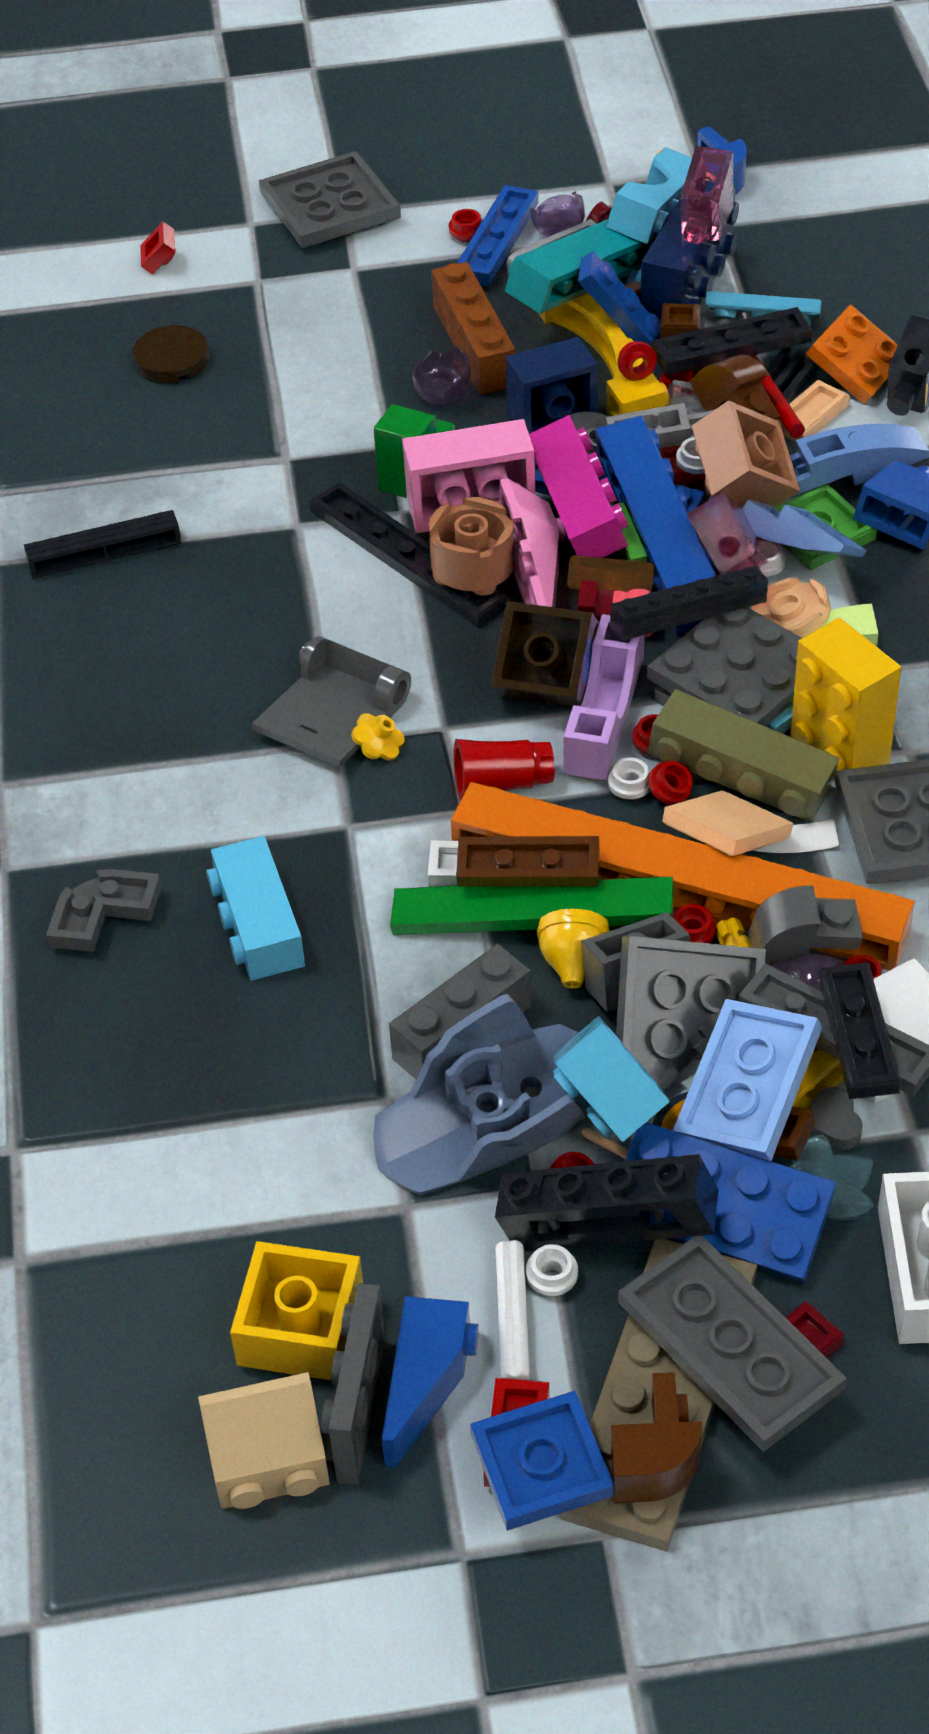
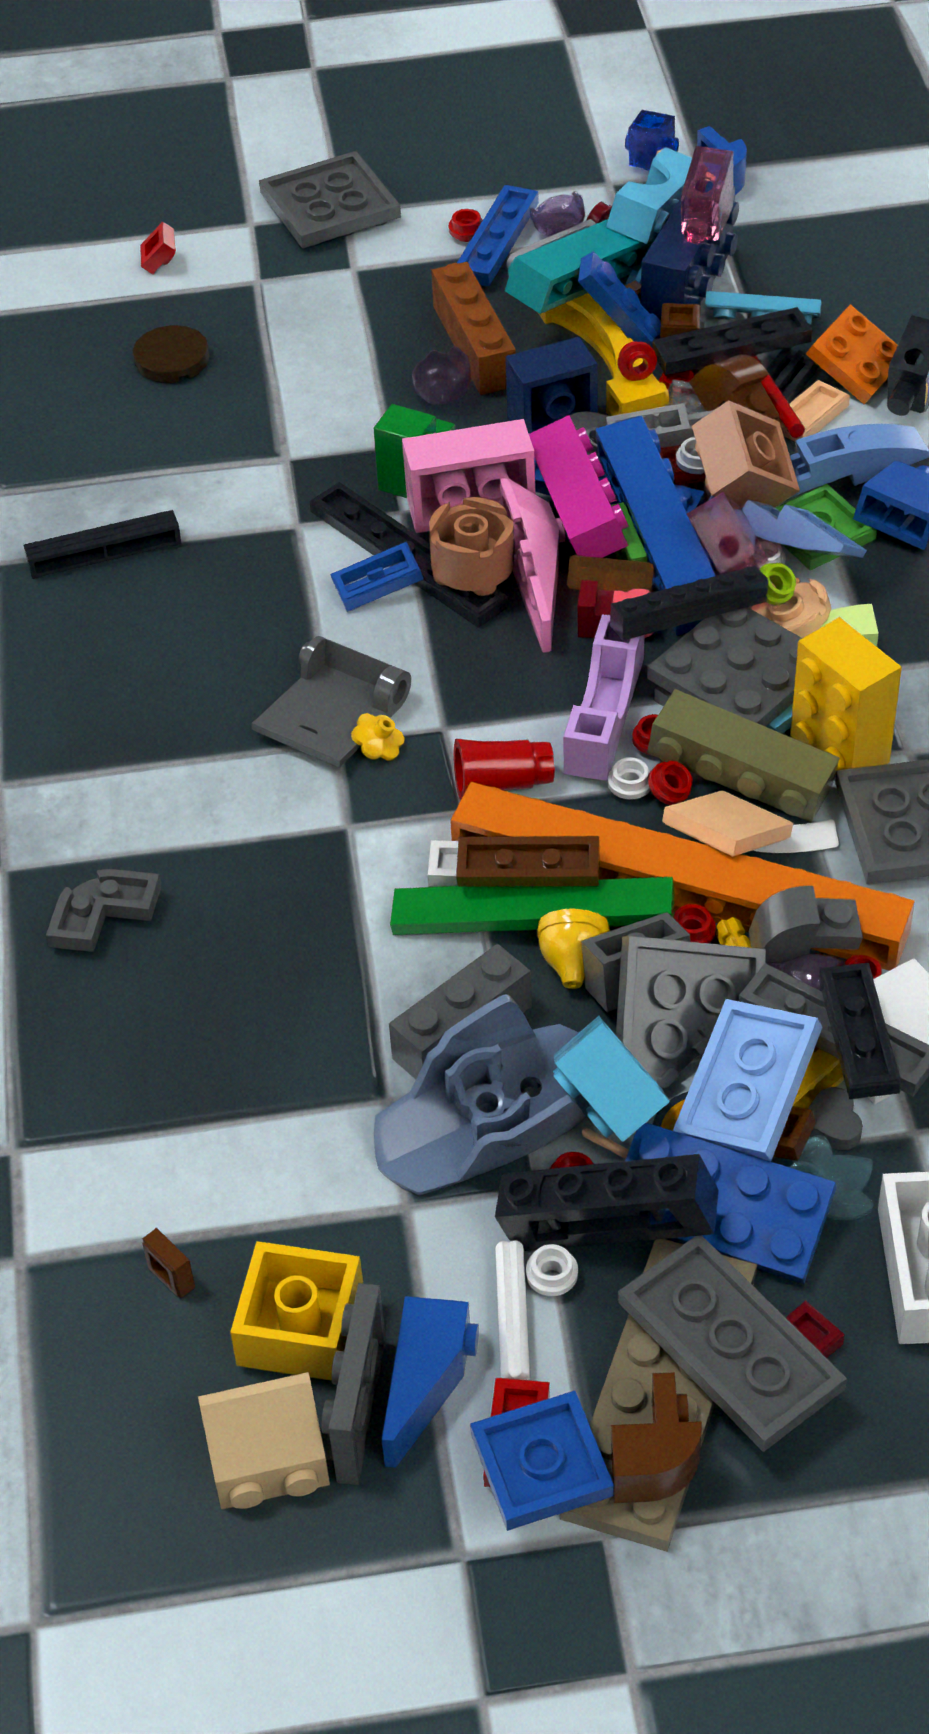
(168, 1263): none -> reddish brown tile
(255, 908): medium azure brick -> none
(378, 581): none -> blue tile
(544, 654): dark brown brick -> none
(649, 134): none -> clear blue brick
(784, 581): none -> lime plate

